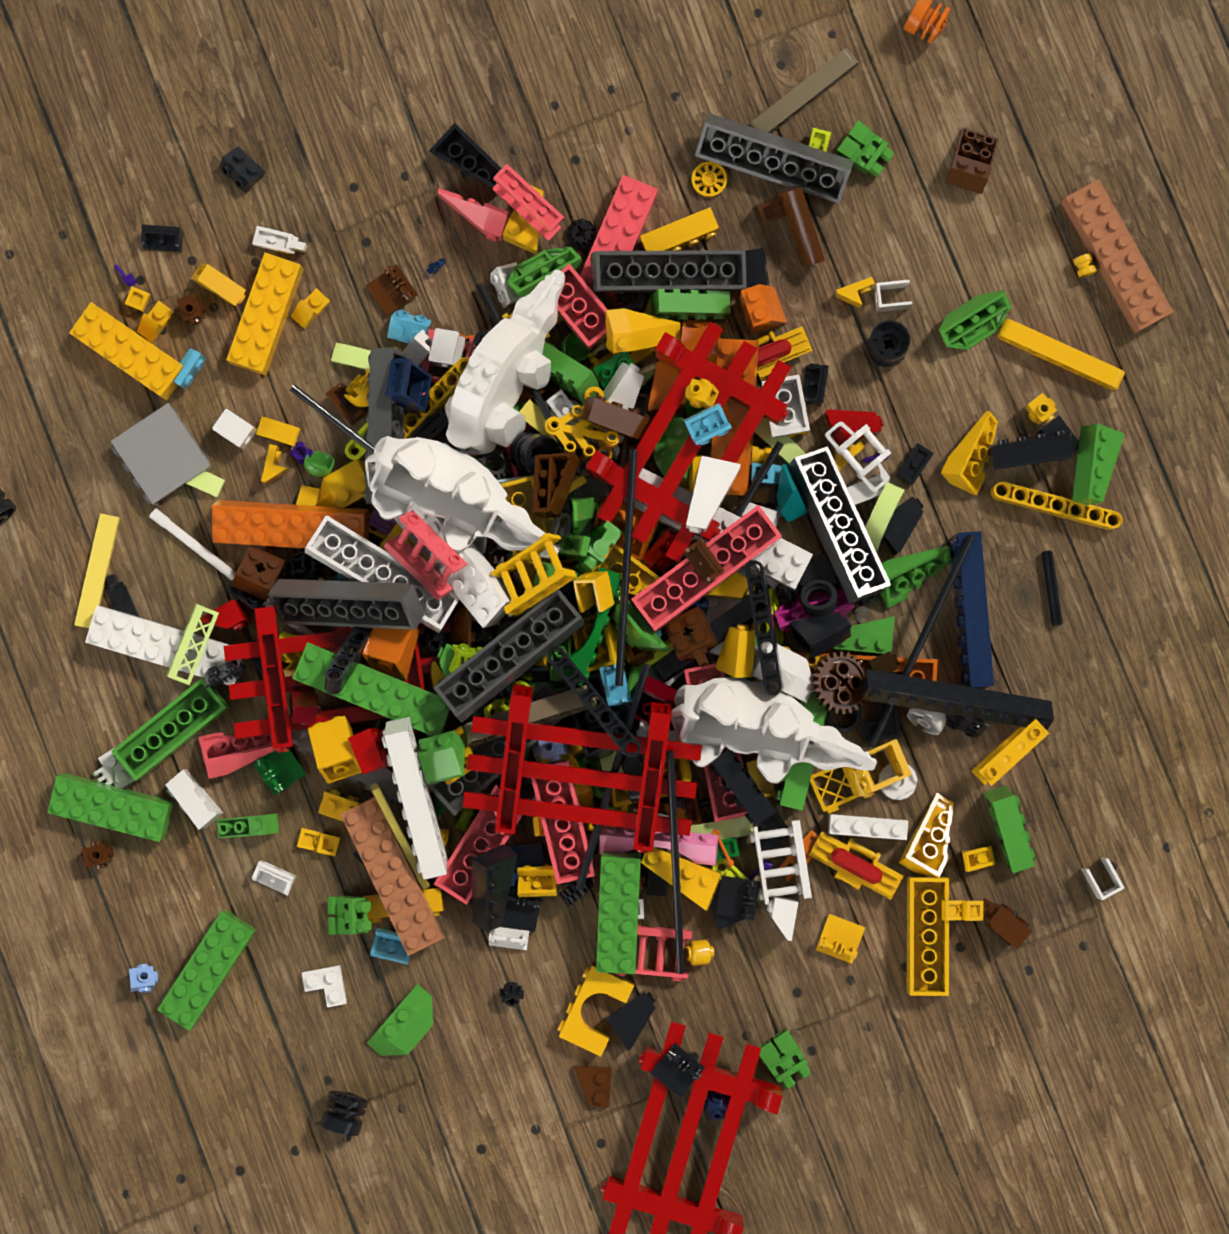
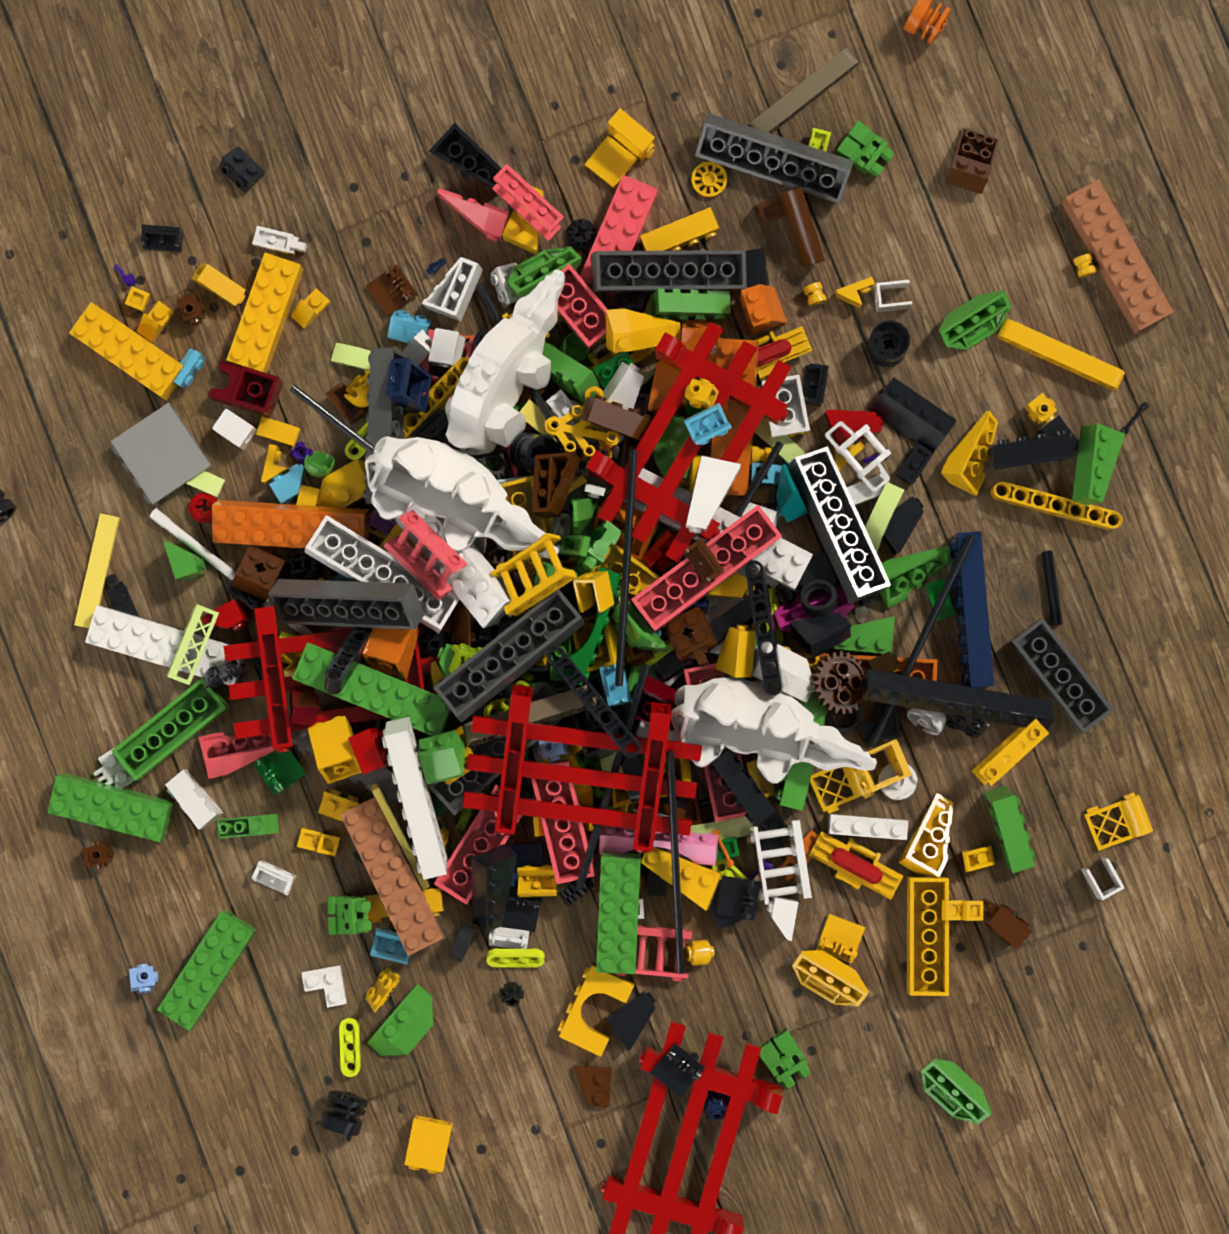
(184, 563): none -> bright green slope
(199, 500): none -> red gear
(243, 385): none -> dark red brick
(289, 485): none -> medium azure slope
(350, 1056): none -> neon yellow plate
(378, 994): none -> yellow hinge
(428, 1144): none -> yellow panel
(455, 290): none -> white wedge
(462, 942): none -> black tyre
(515, 957): none -> neon yellow plate
(594, 490): none -> white plate
(611, 162): none -> yellow tile
(631, 135): none -> yellow window
(814, 294): none -> yellow wheel
(829, 978): none -> yellow wedge
(913, 415): none -> black slope
(933, 590): none -> green plate
(955, 1091): none -> bright green wedge
(1061, 676): none -> dark grey brick
(1131, 811): none -> yellow piece
(1144, 406): none -> black hinge

